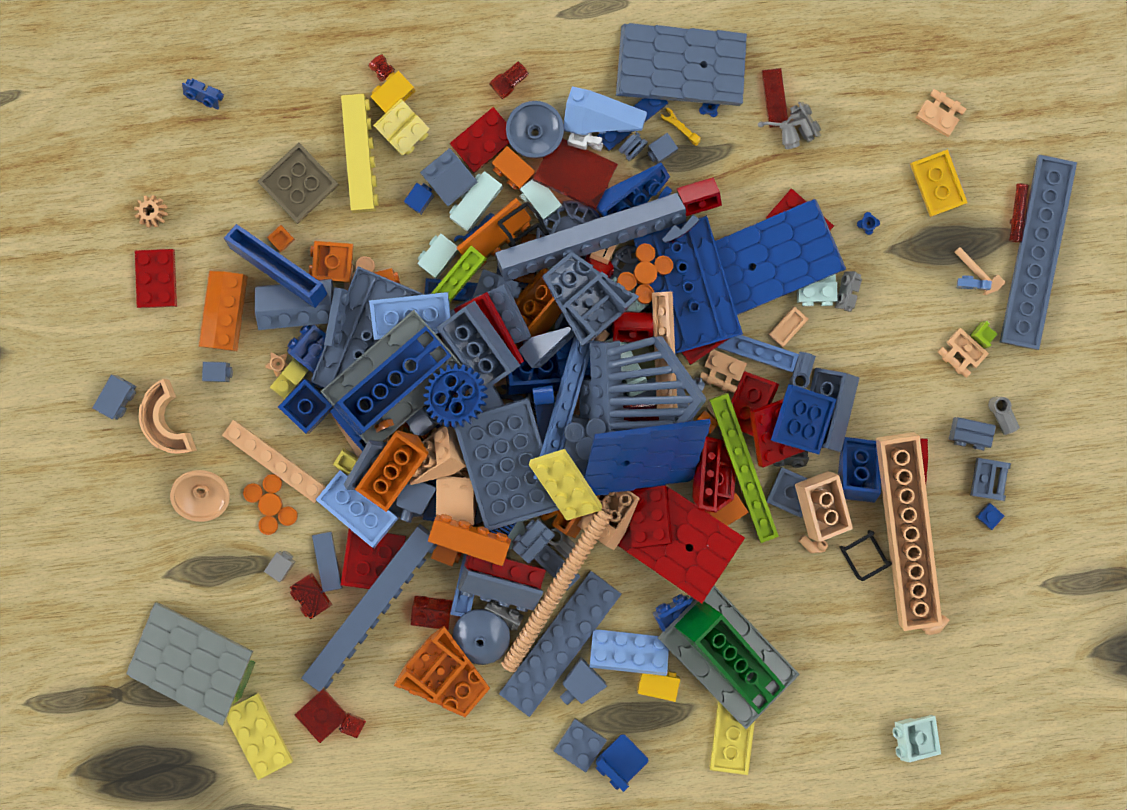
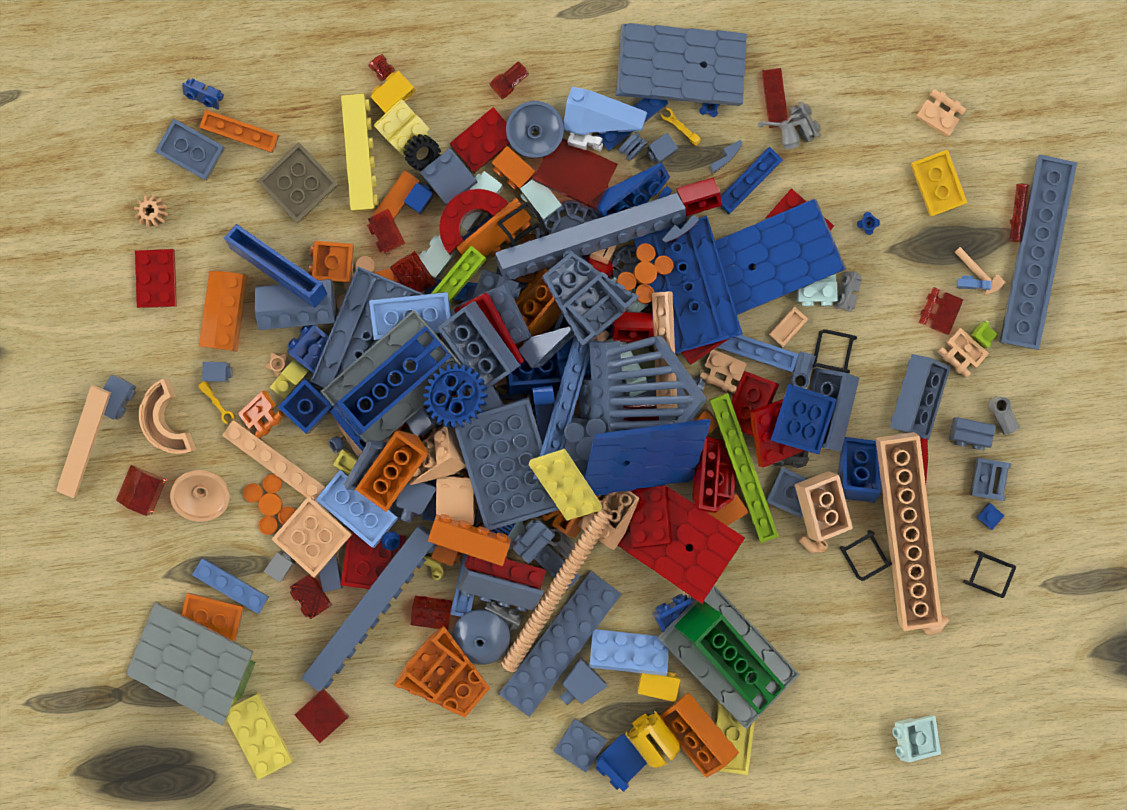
(83, 441): none -> light nougat tile
(141, 490): none -> clear red slope
(190, 149): none -> sand blue plate
(206, 389): none -> yellow piece
(214, 614): none -> orange plate
(230, 585): none -> medium blue plate
(239, 131): none -> orange plate
(259, 408): none -> orange plate
(280, 238): orange tile -> none
(312, 536): none -> light nougat plate
(336, 444): none -> sand blue hinge
(337, 317): sand blue plate -> none
(352, 725): clear red plate -> none
(384, 425): orange tile -> none
(386, 231): none -> clear red bracket
(390, 541): none -> blue plate
(395, 198): none -> orange tile
(412, 273): none -> clear red bracket
(415, 145): none -> black tyre
(436, 567): none -> light yellow arm
(462, 206): none -> red brick
(662, 735): none -> yellow cylinder
(698, 735): none -> orange slope
(728, 152): none -> sand blue slope
(749, 180): none -> blue tile
(844, 370): none -> black piece
(920, 396): none -> sand blue slope
(946, 313): none -> clear red plate
(981, 555): none -> black piece

